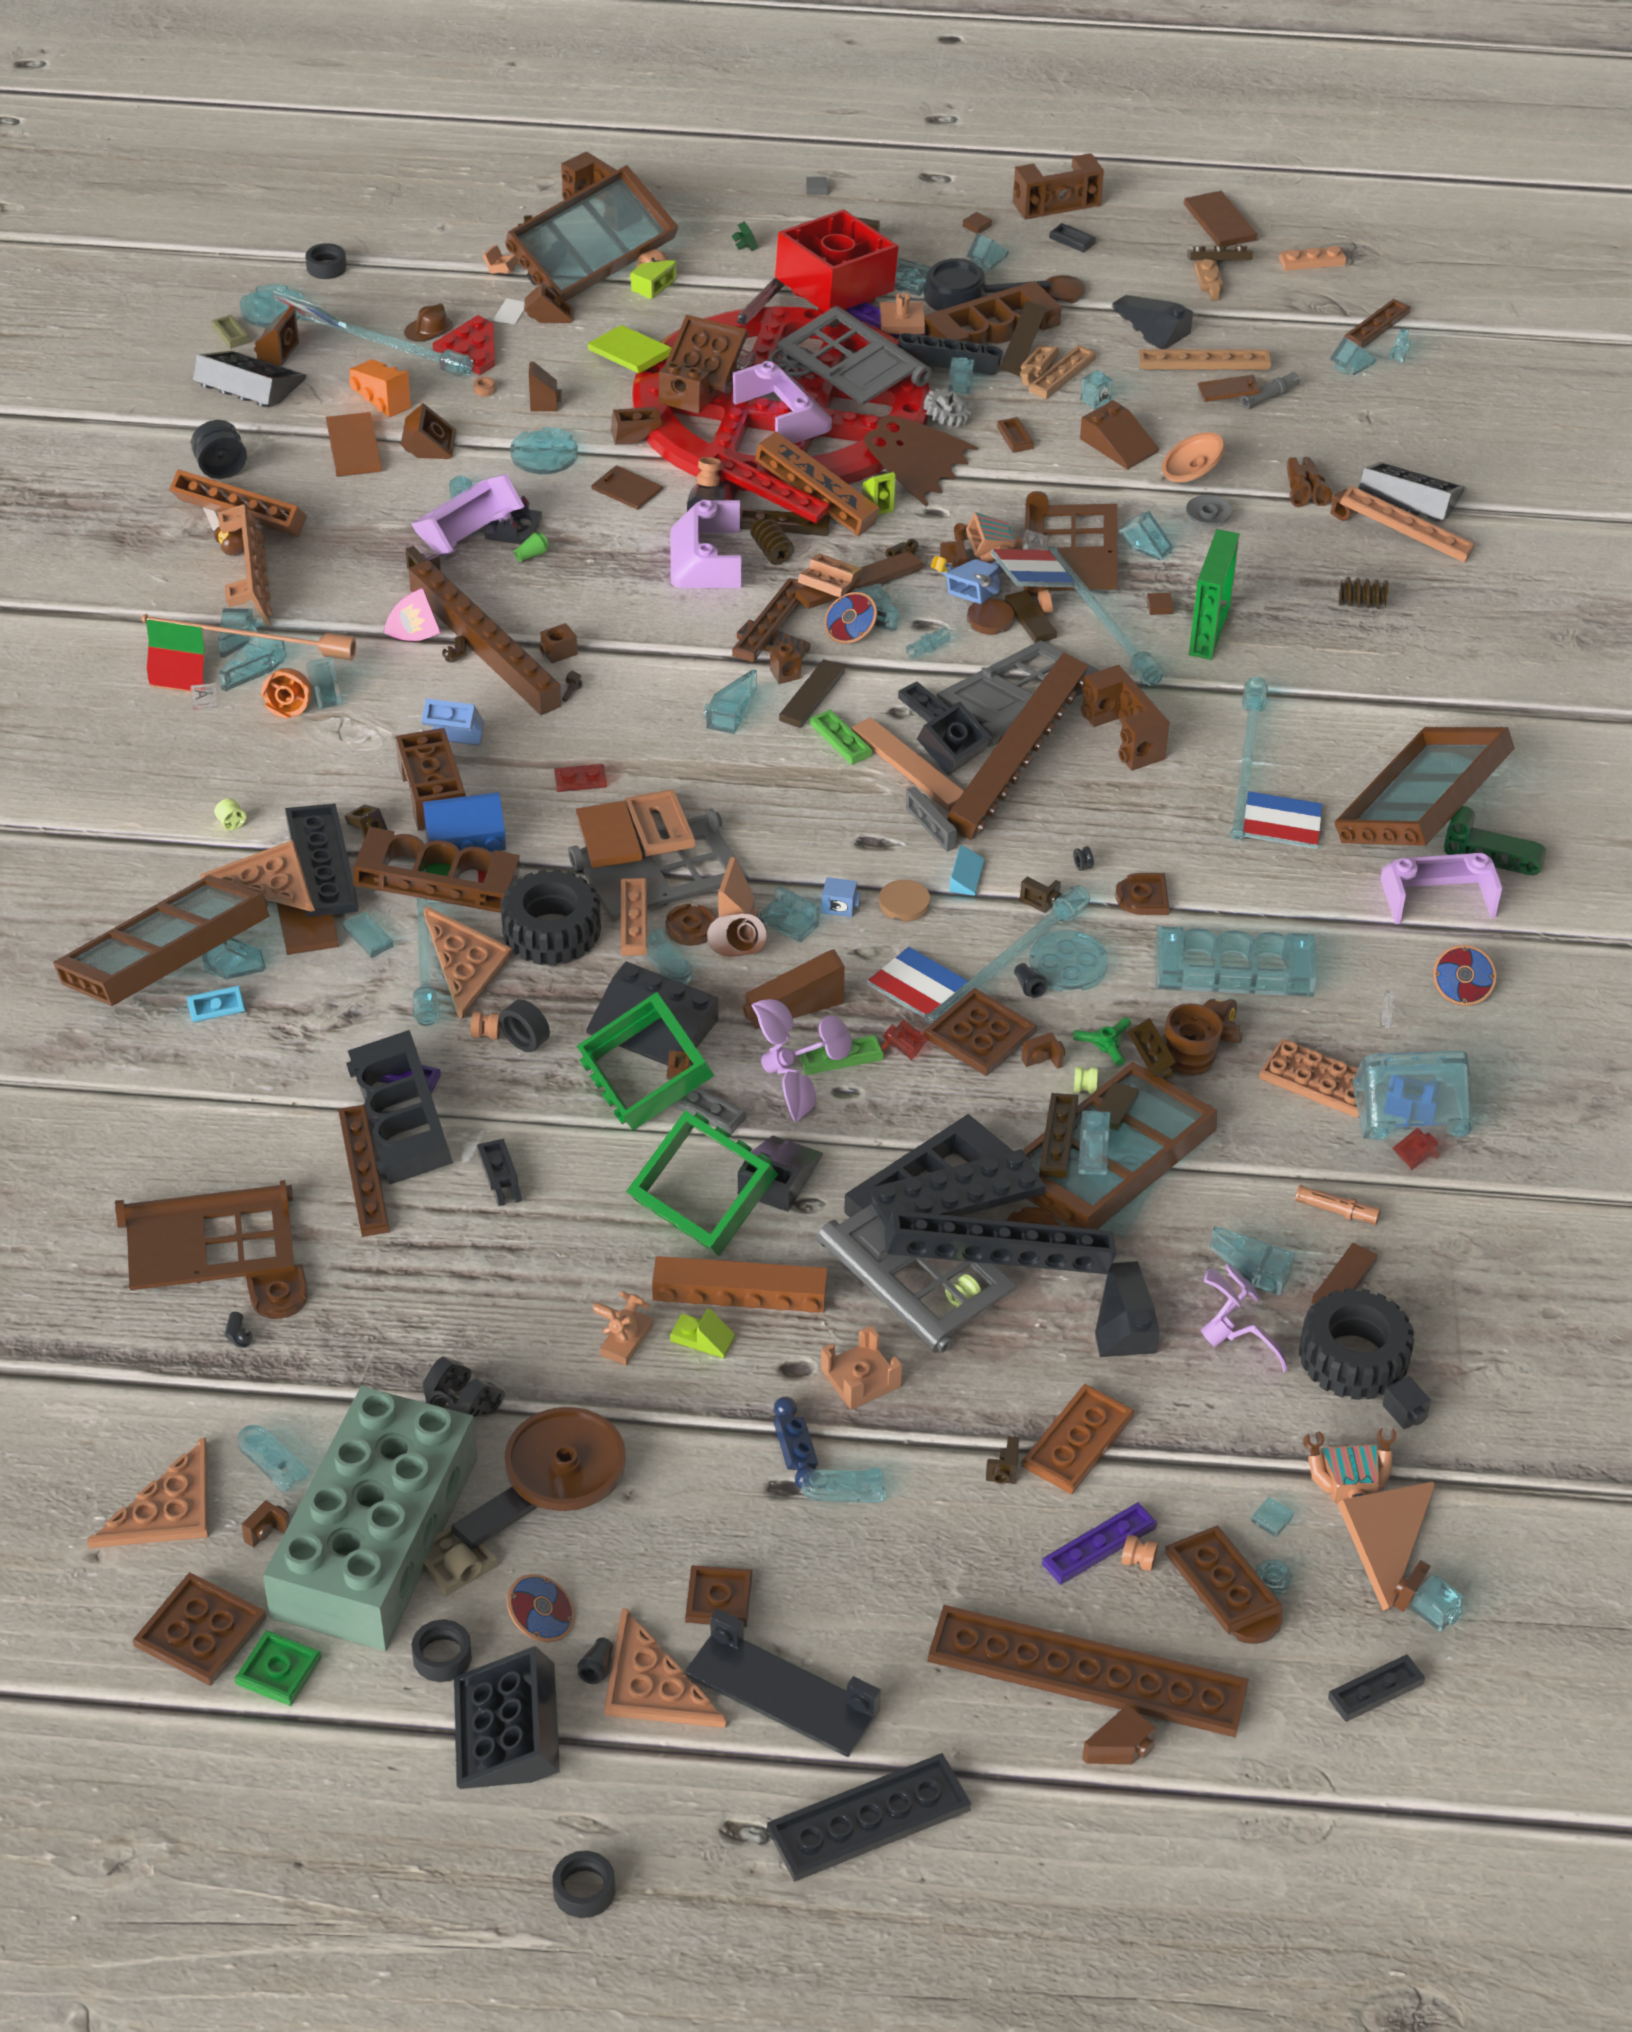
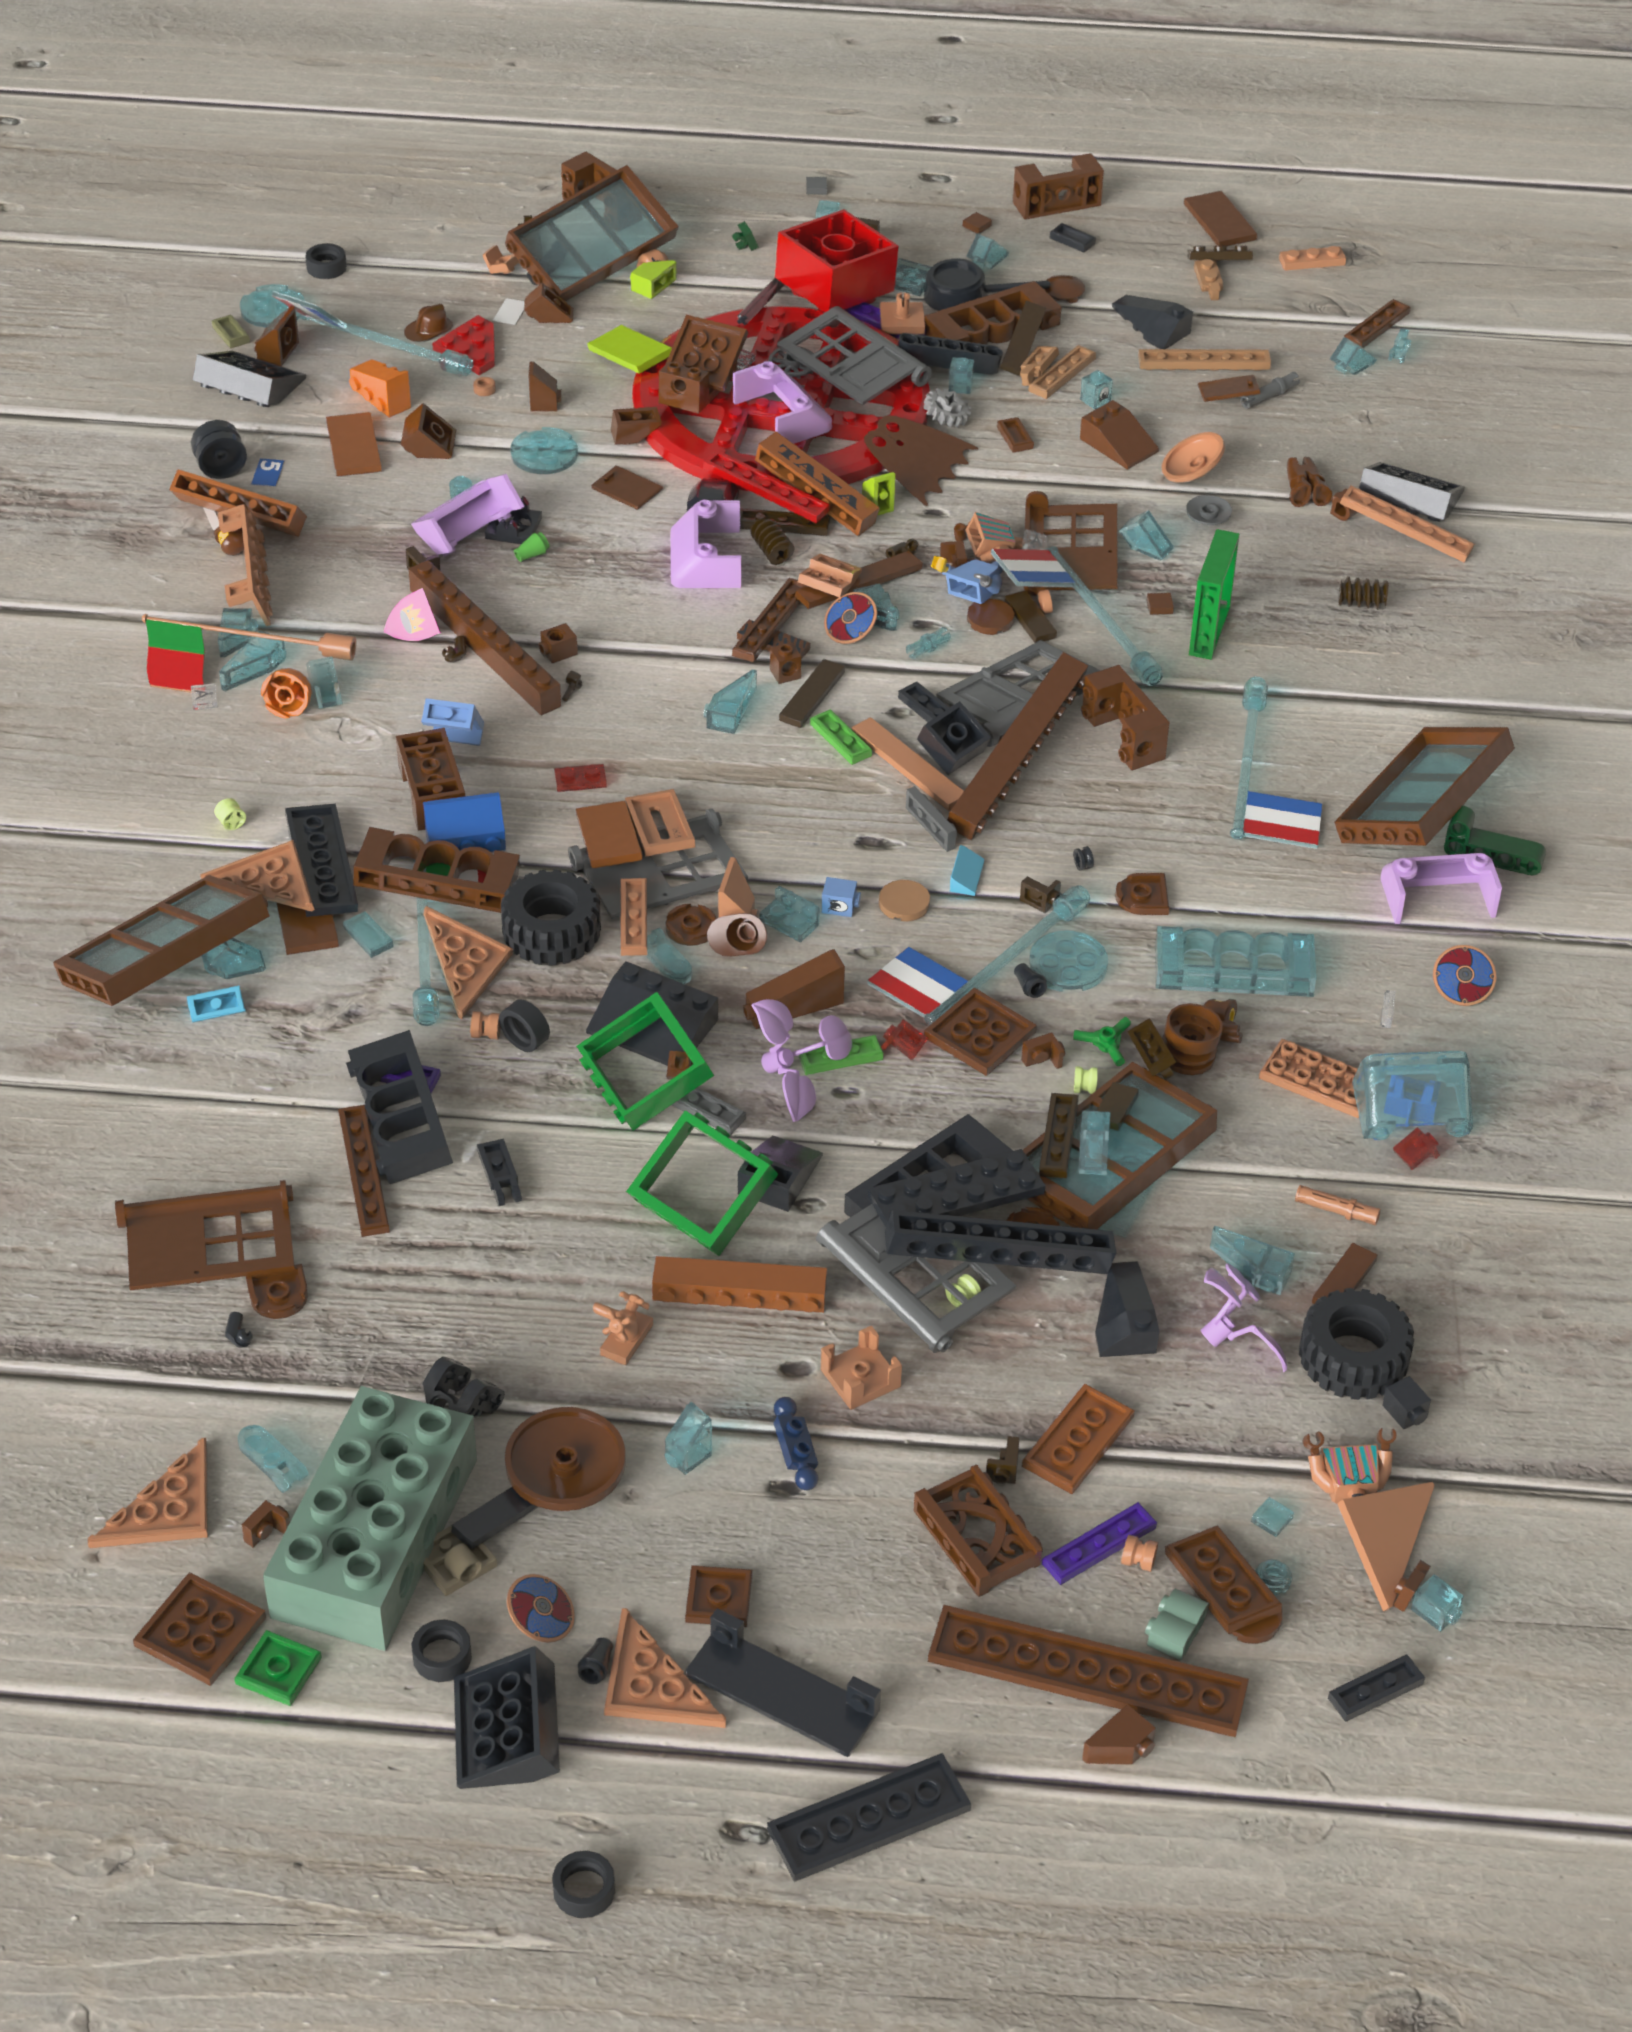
(267, 472): none -> blue sticker
(366, 817): dark brown bracket -> none
(689, 1440): none -> clear light blue slope
(703, 1334): lime slope -> none
(709, 471): nougat wheel -> none
(826, 207): none -> clear light blue tile
(844, 1485): clear light blue plate -> none
(989, 1506): none -> reddish brown fence
(1176, 1624): none -> sand green brick

